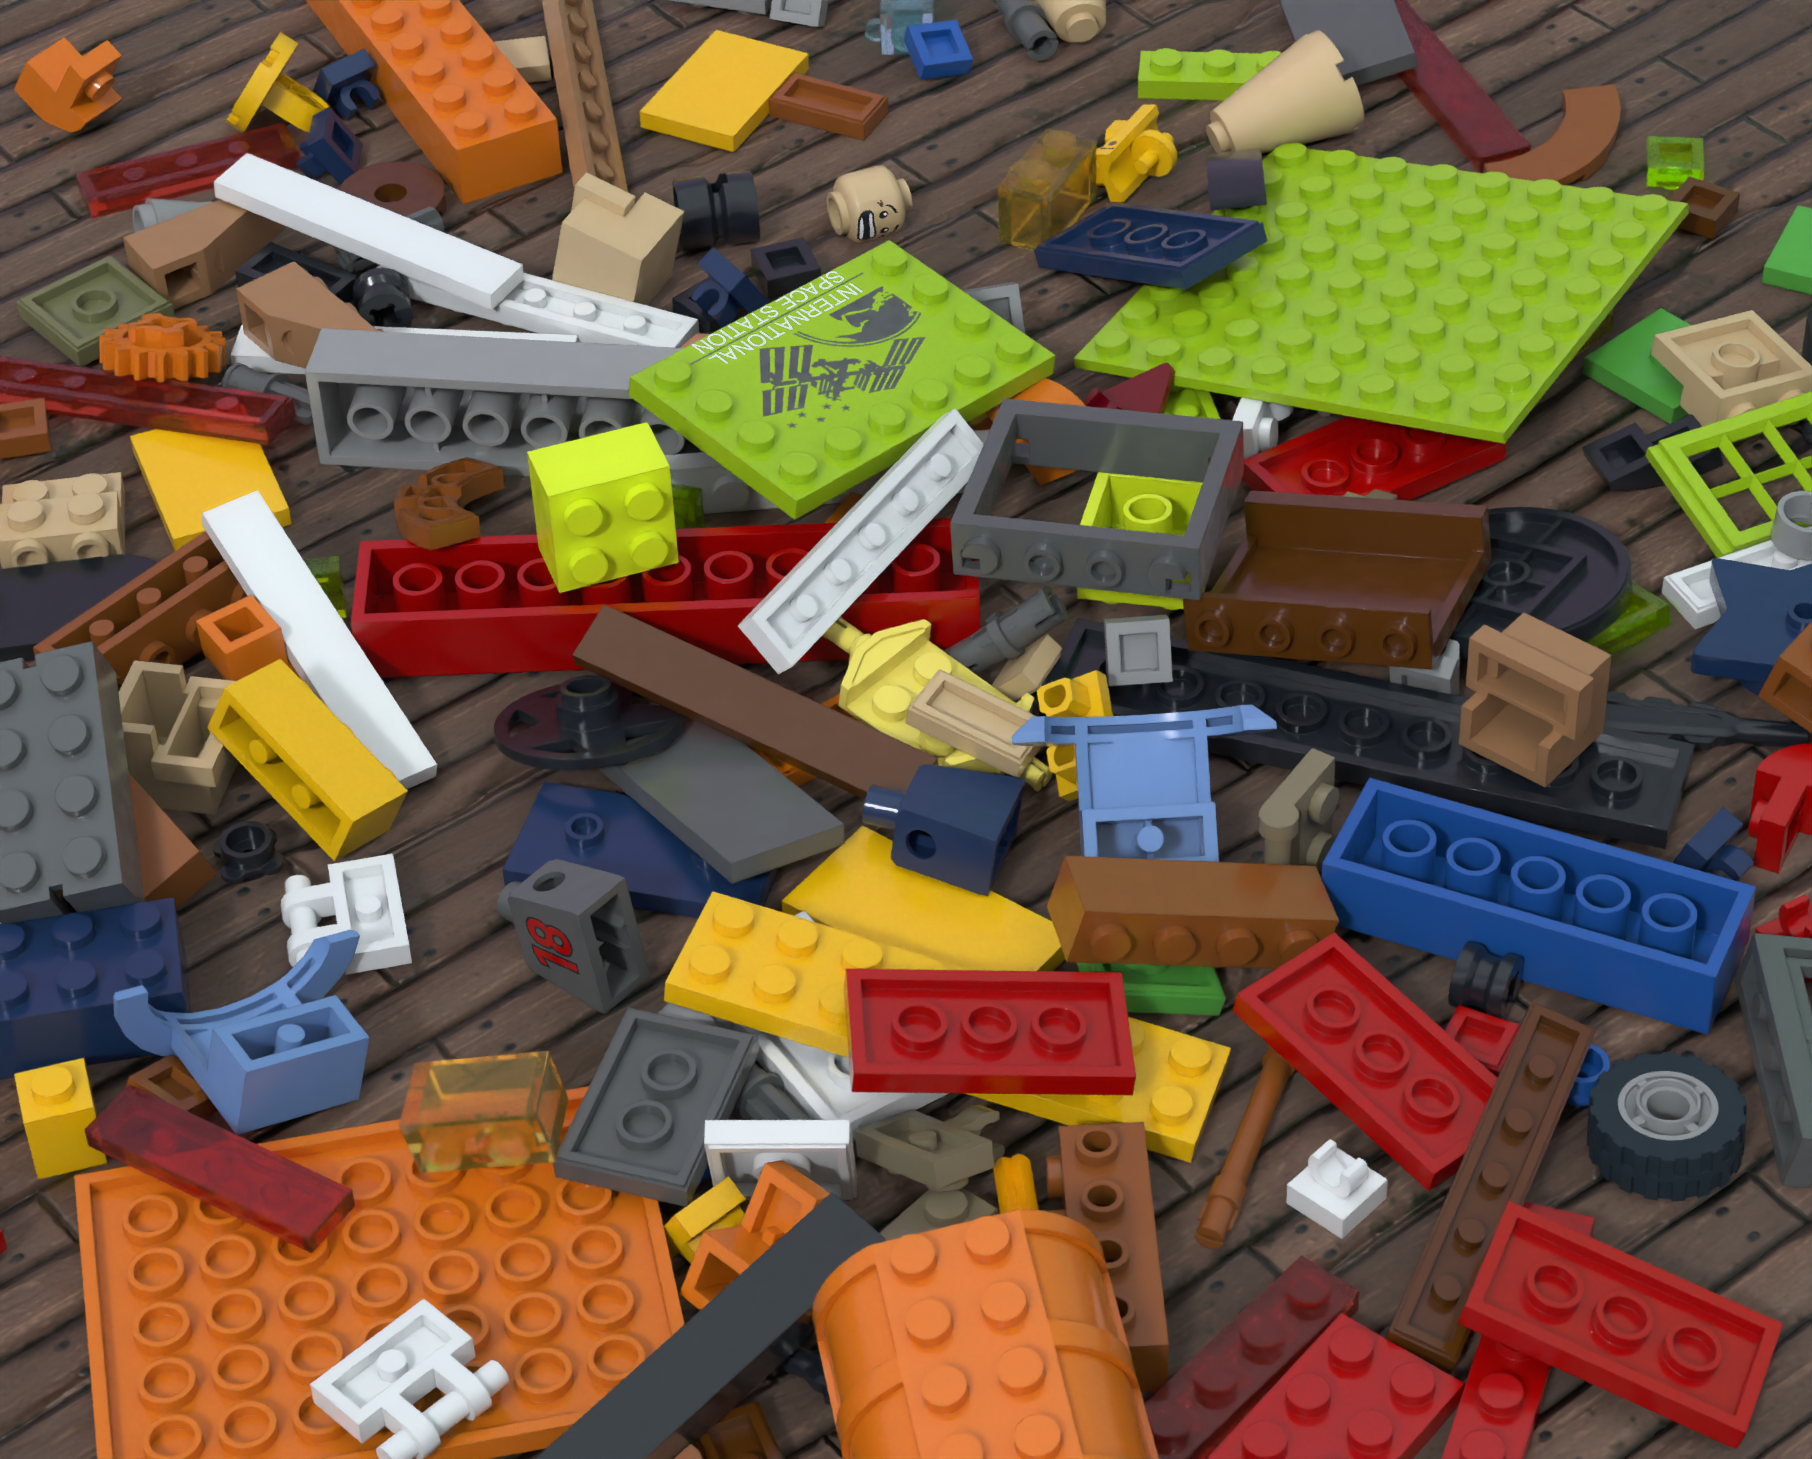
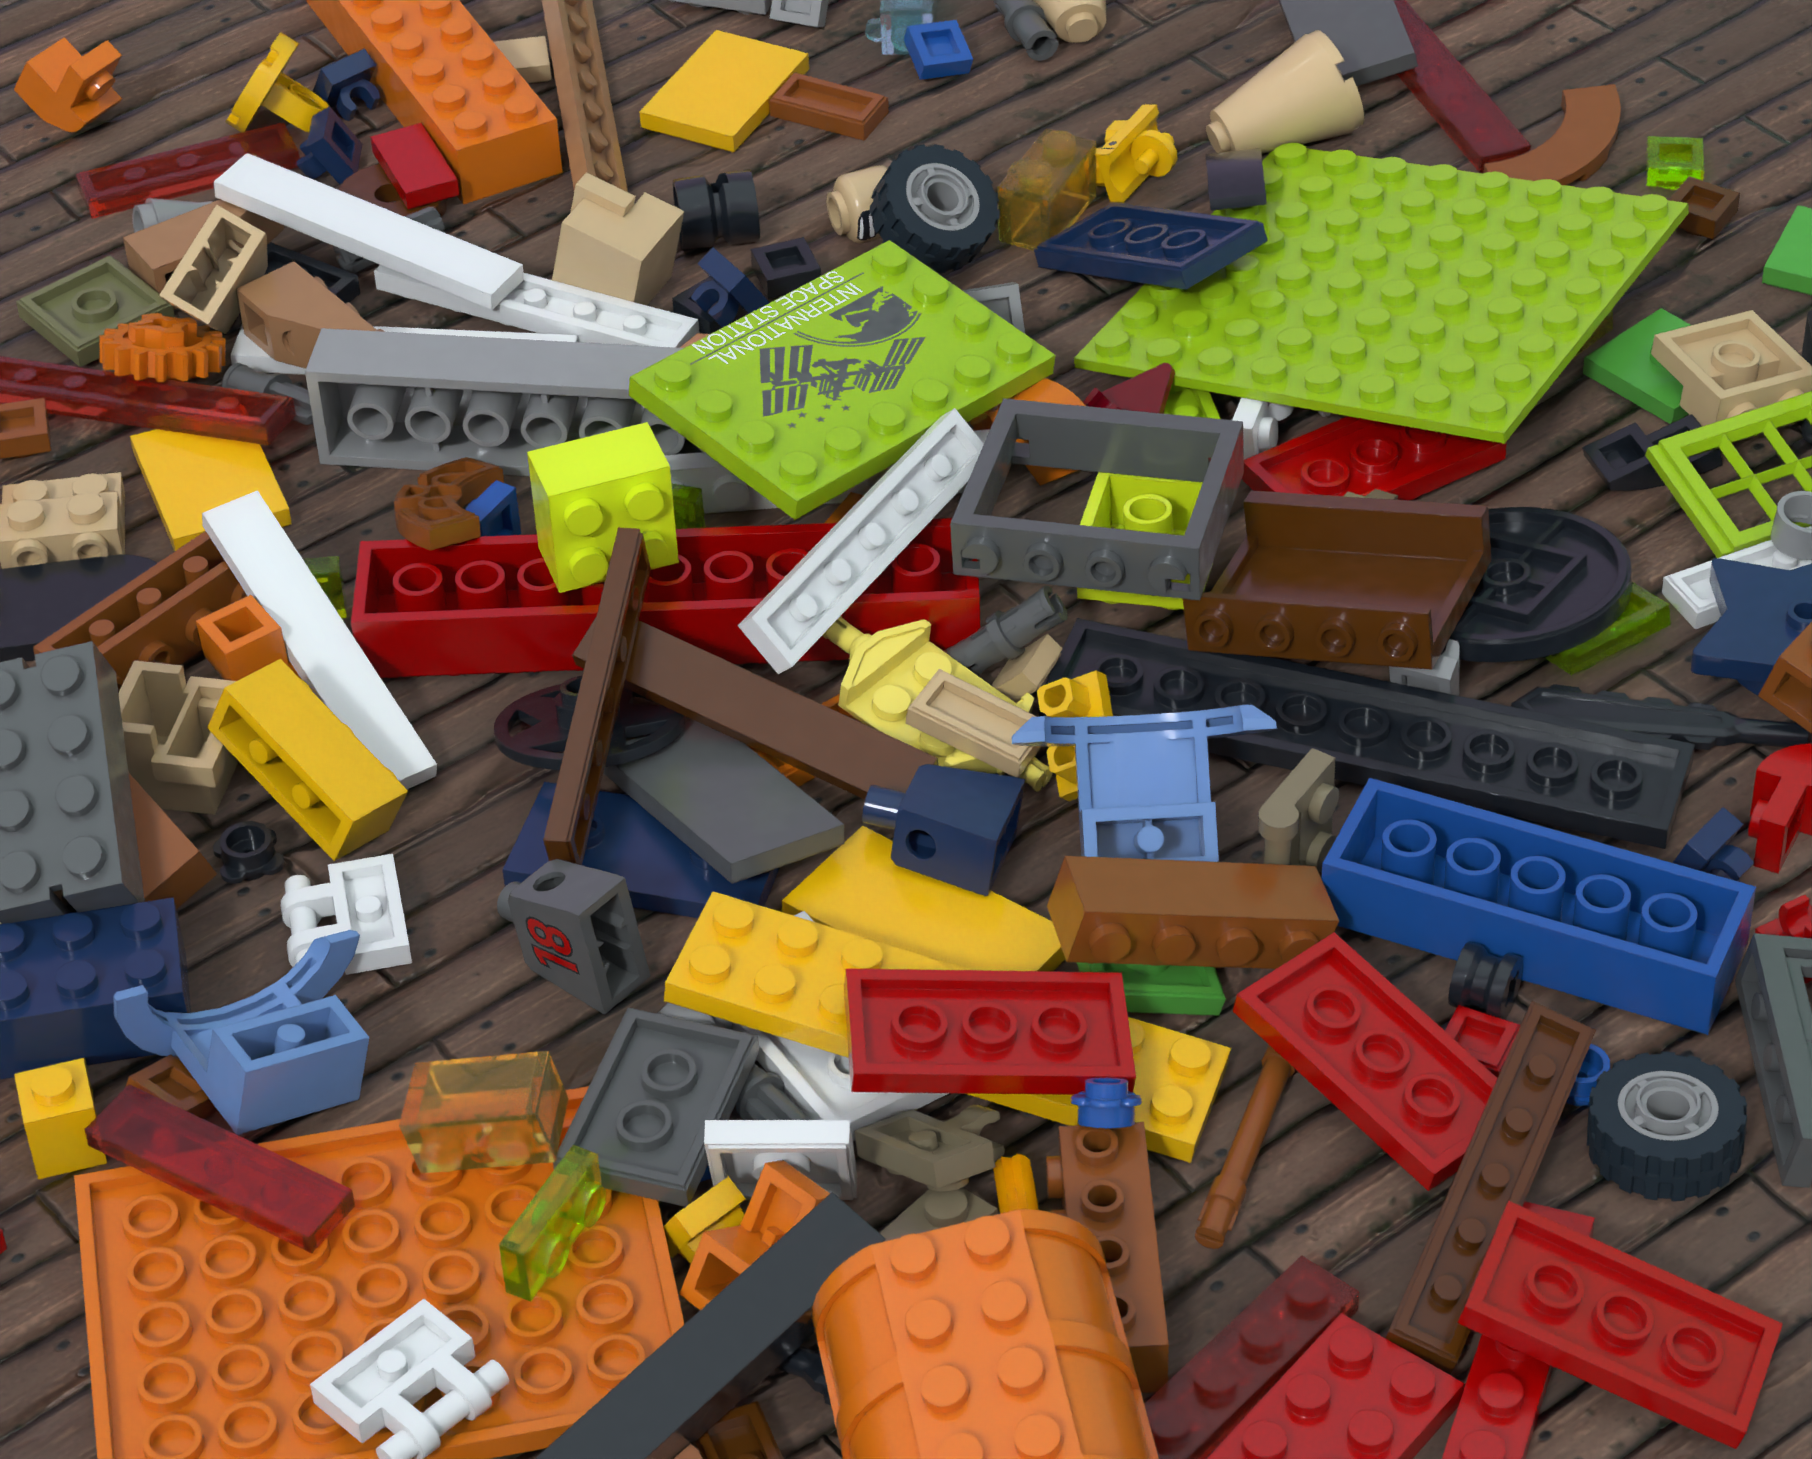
(215, 267): none -> tan torso
(378, 289): black wheel -> none
(414, 166): none -> red tile
(497, 510): none -> blue plate
(551, 1223): none -> clear neon green plate
(598, 699): none -> reddish brown tile
(935, 206): none -> black wheel
(1106, 1103): none -> blue plate
(1138, 650): light grey tile -> none
(1197, 74): lime plate -> none
(1336, 1190): white tile -> none
(1534, 697): medium nougat plate -> none

